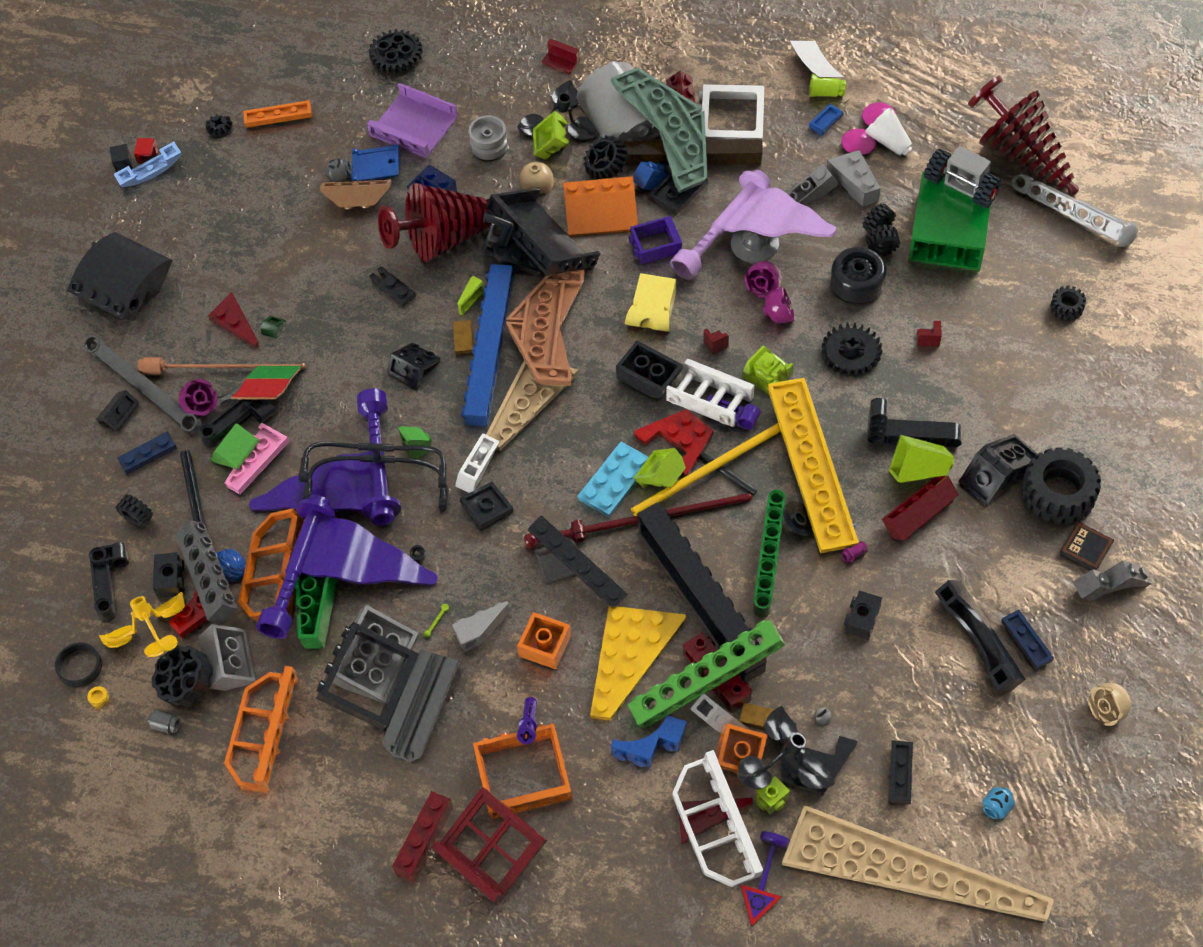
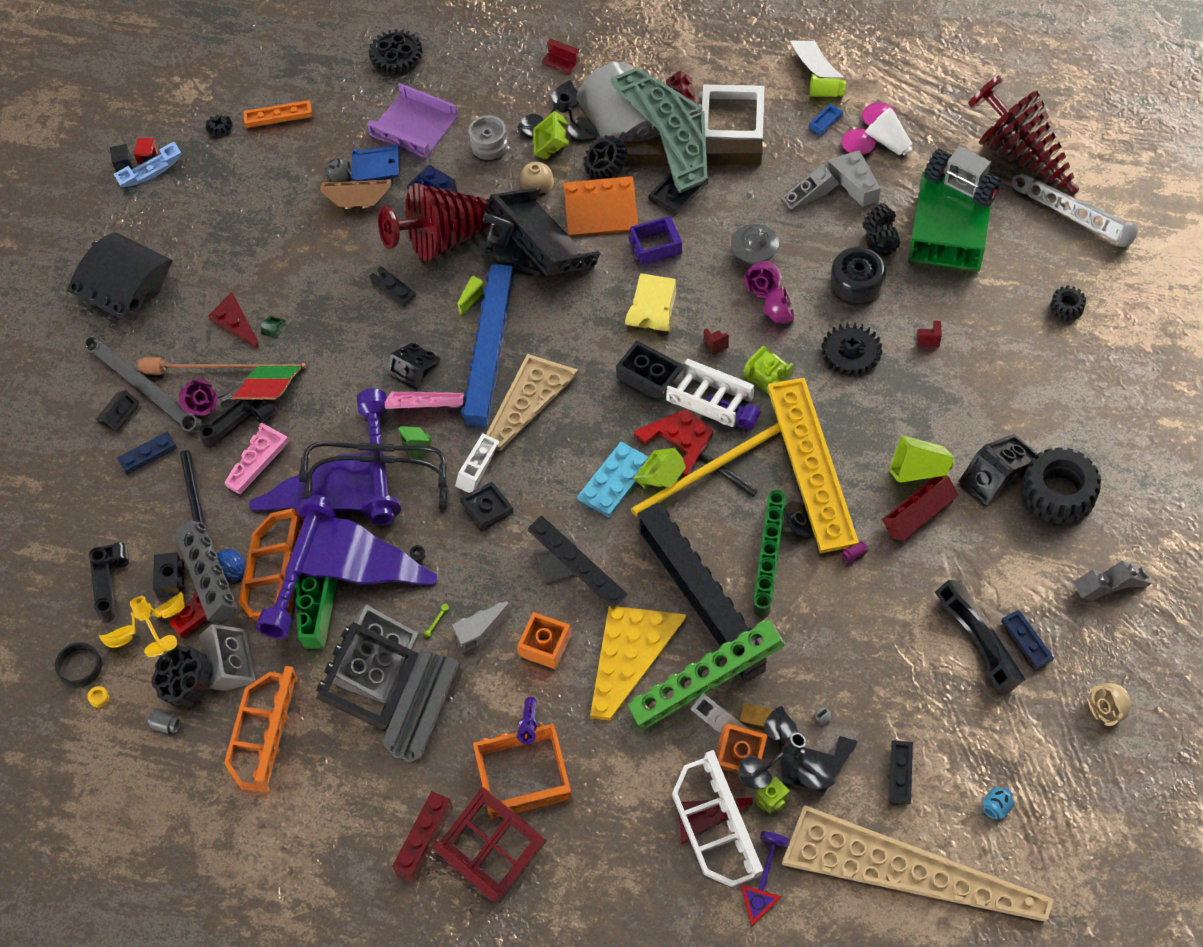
(134, 511): black tyre -> none
(234, 448): bright green slope -> none
(423, 399): none -> bright pink wing
(463, 337): pearl gold tile -> none
(537, 326): nougat wing -> none
(579, 530): dark red bar -> none
(643, 751): blue arch -> none
(650, 175): blue slope -> none
(733, 691): dark red brick -> none
(756, 210): lavender flag -> none
(858, 625): black brick -> none
(888, 431): black beam -> none
(1086, 546): tile -> none

